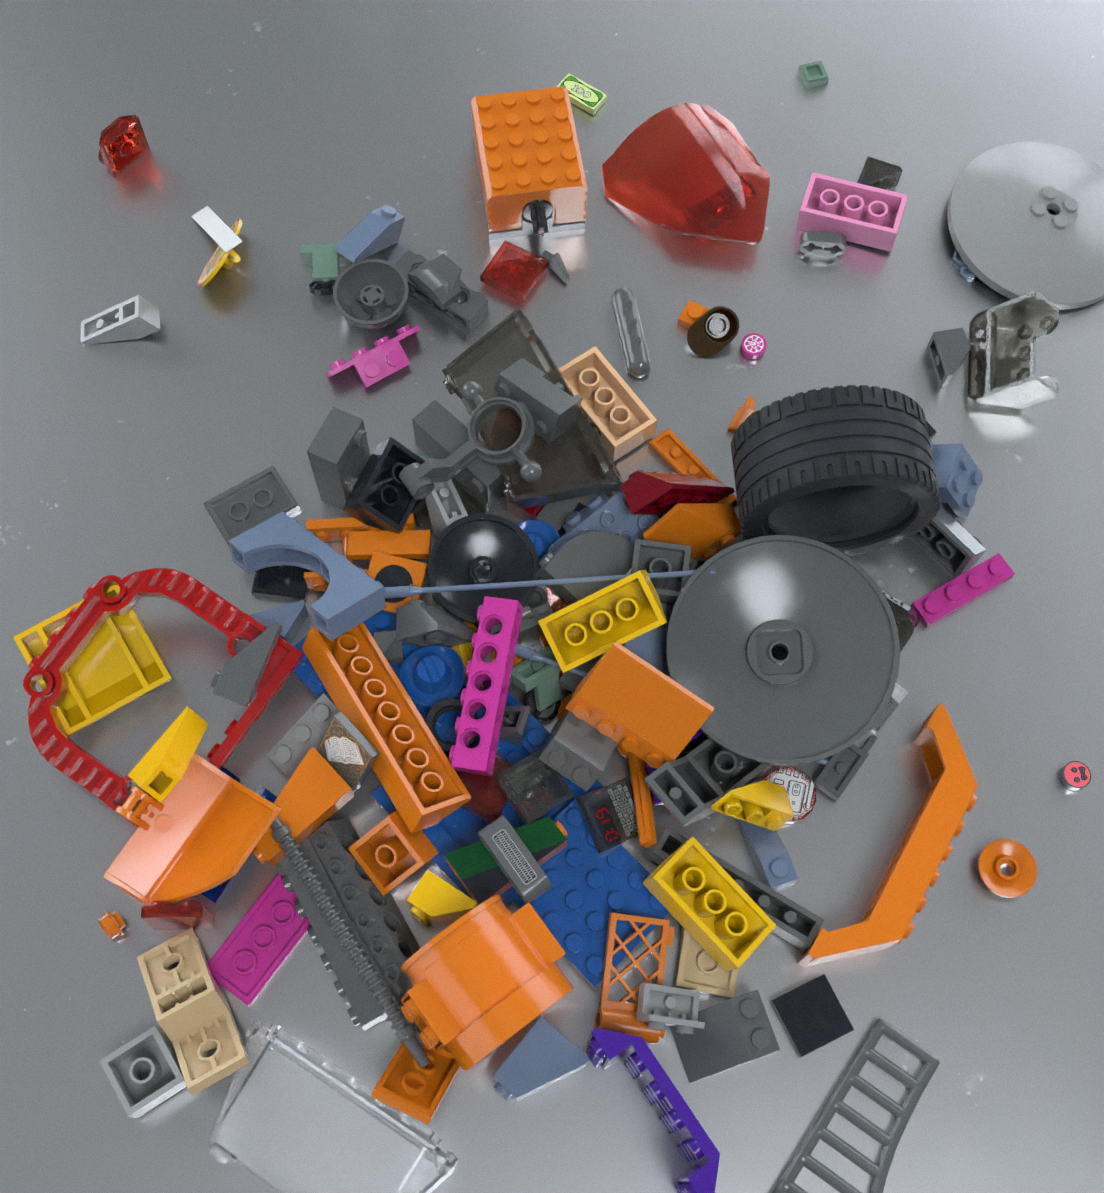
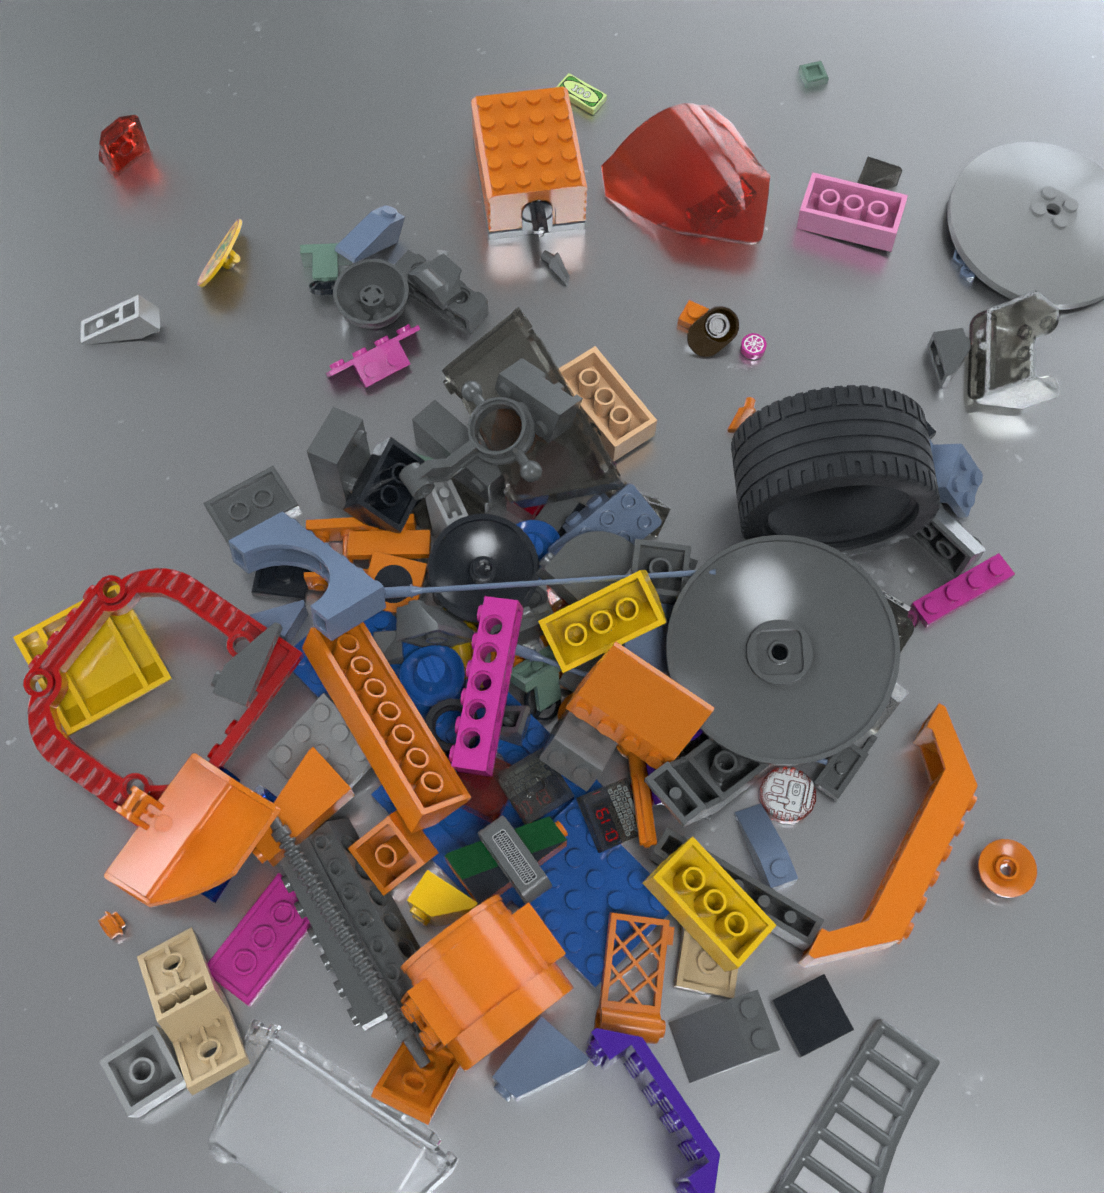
(170, 756): yellow slope -> none
(177, 917): clear red tile -> none
(217, 229): white sticker -> none
(347, 751): tile -> none
(514, 270): clear red tile -> none
(631, 332): dark grey piece -> none
(659, 492): dark red slope -> none
(669, 1006): light grey bracket -> none
(682, 459): orange tile -> none
(698, 525): orange slope -> none
(758, 804): yellow slope -> none
(823, 243): dark grey beam -> none
(1075, 775): tile -> none

